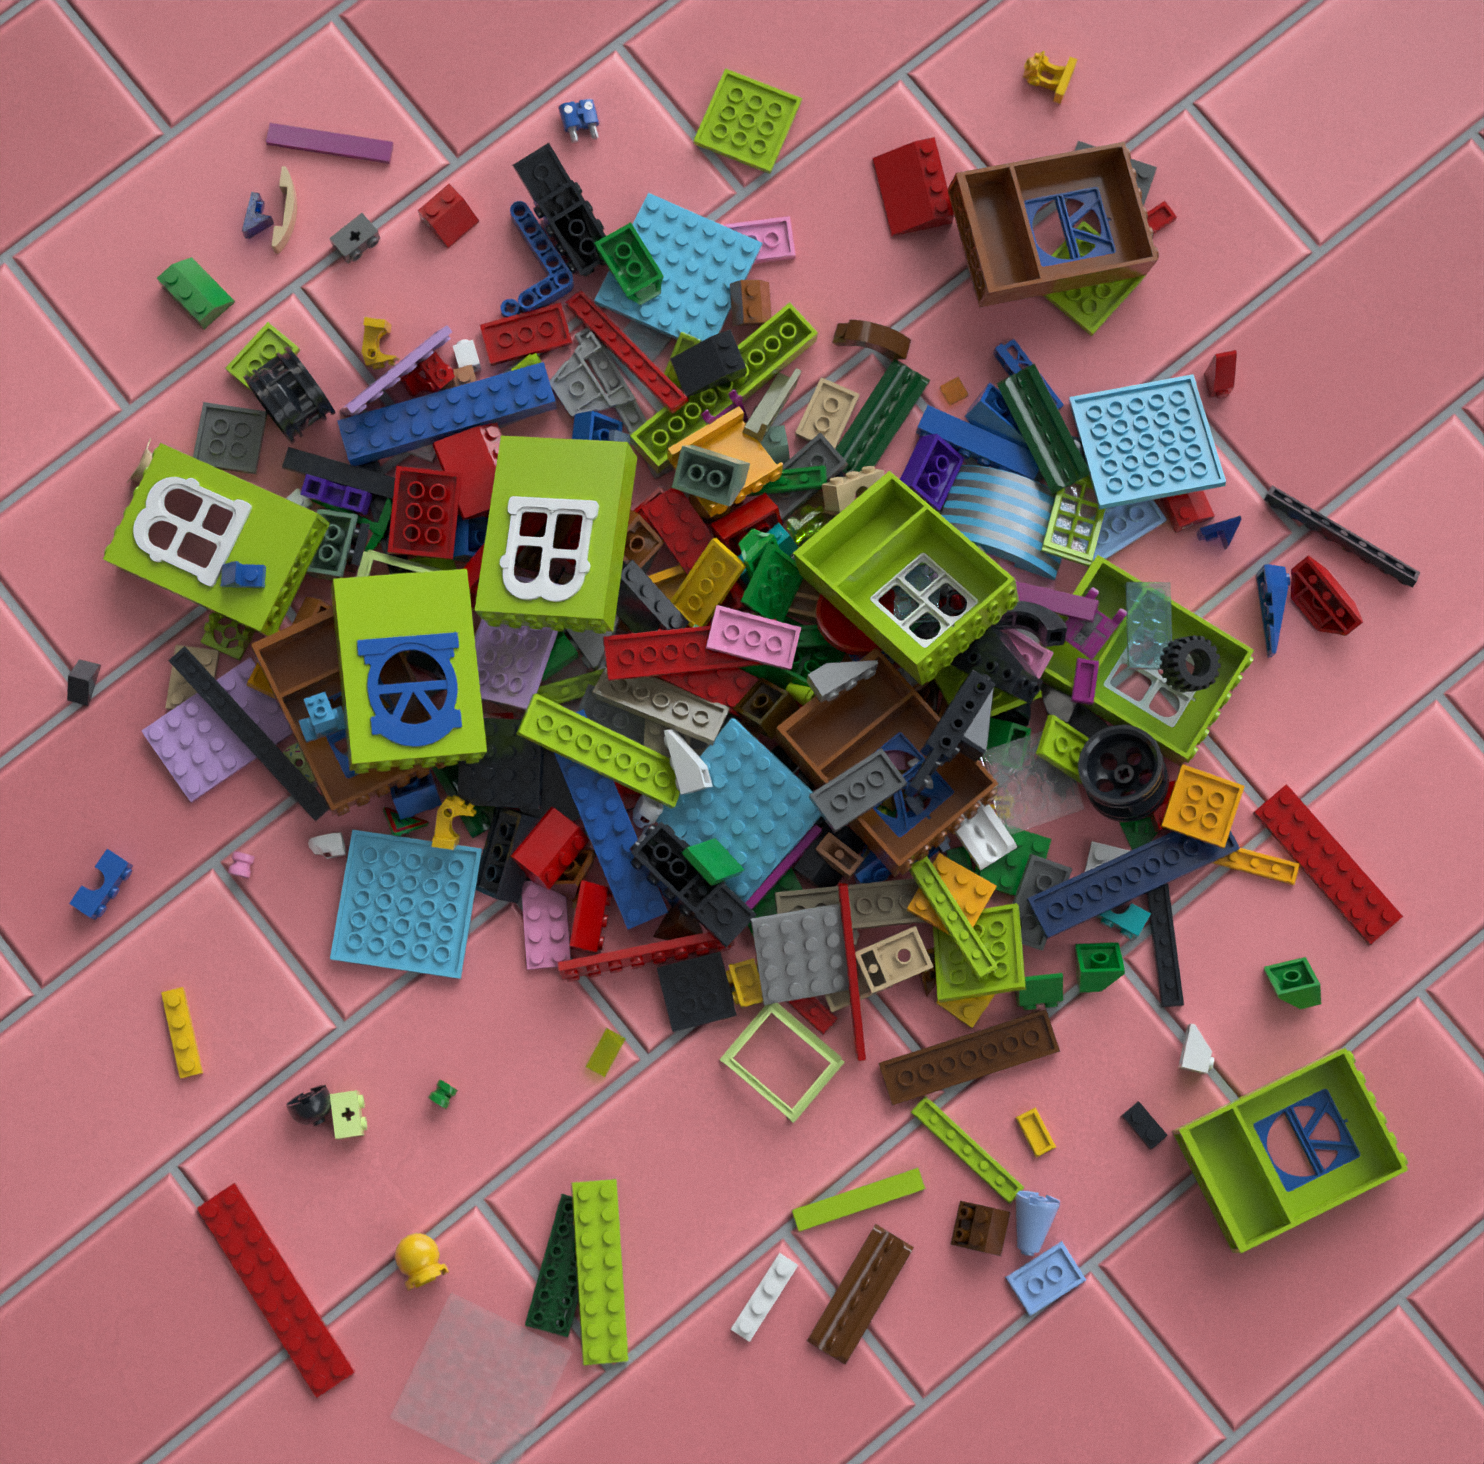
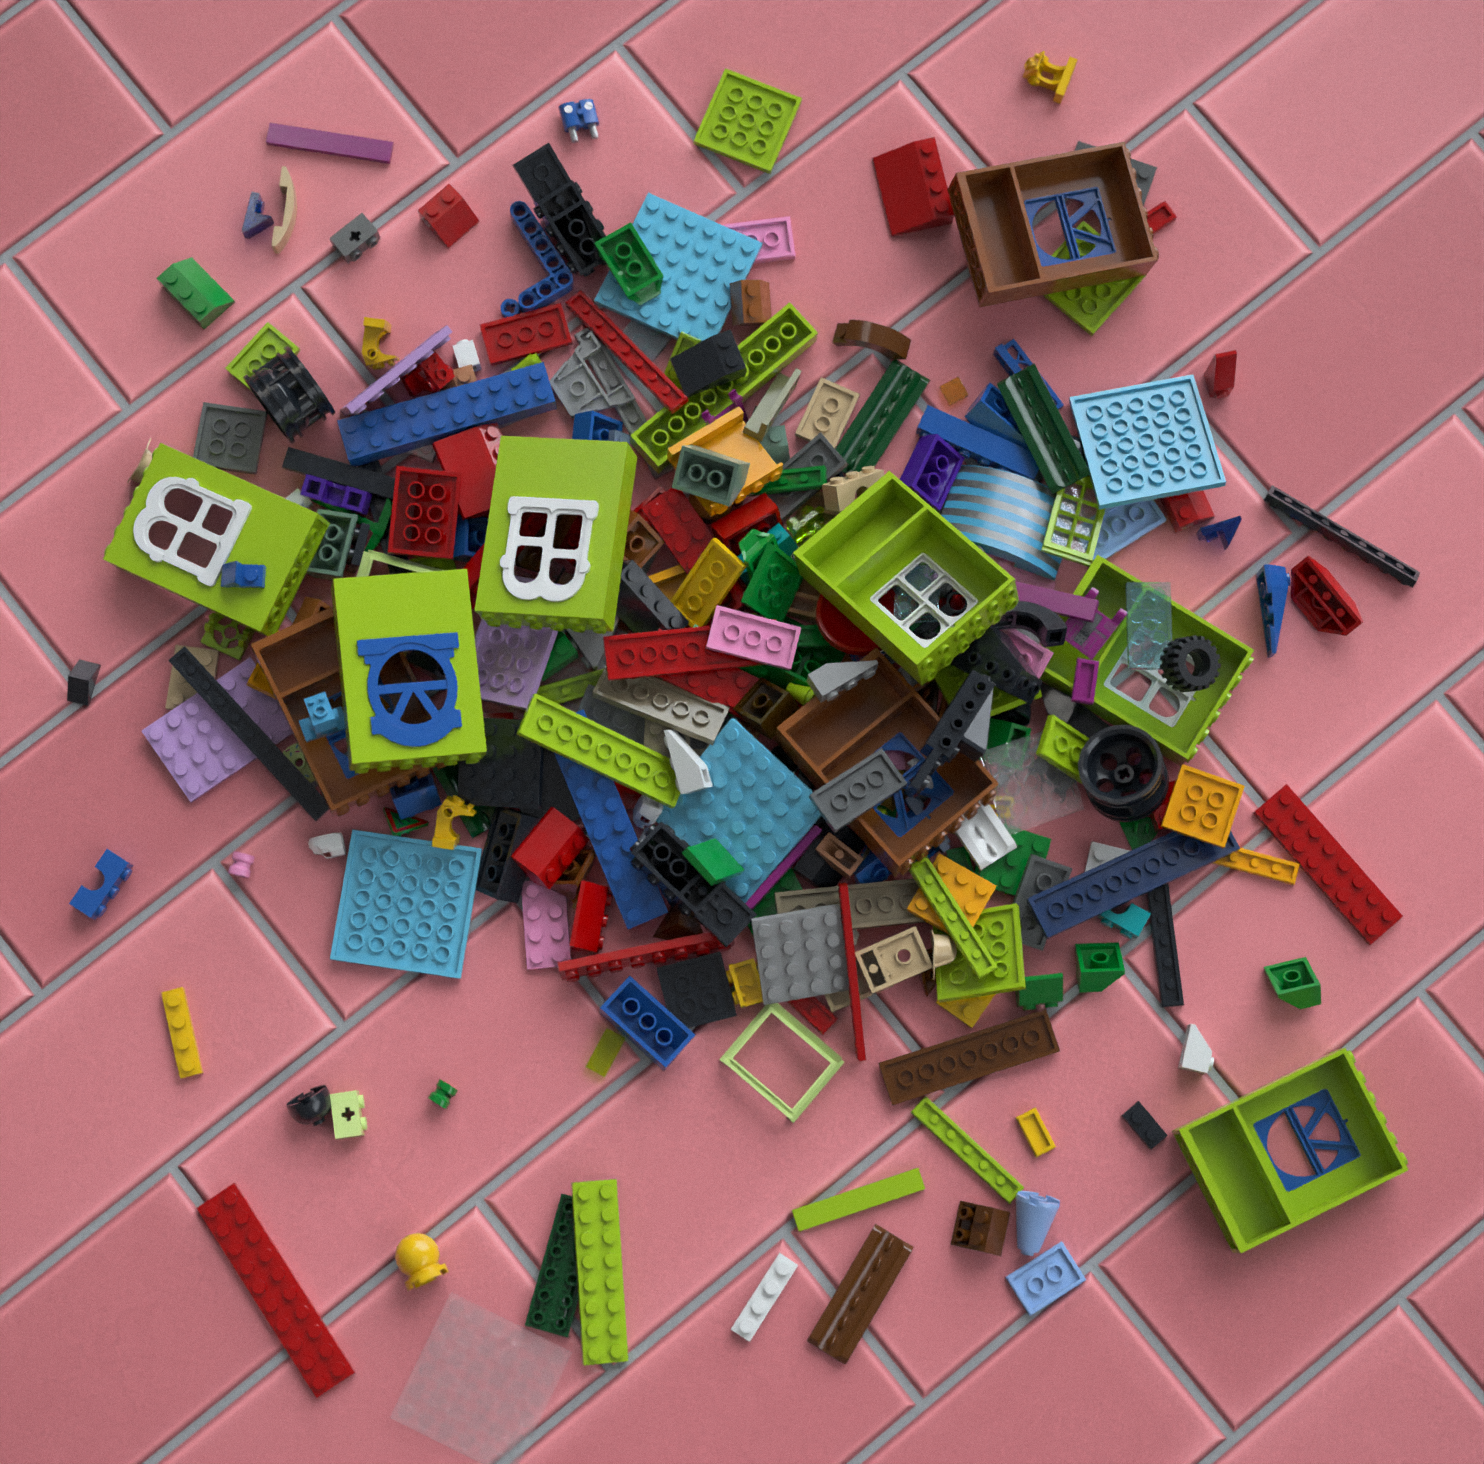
(646, 1023): none -> blue slope
(943, 950): none -> tan piece

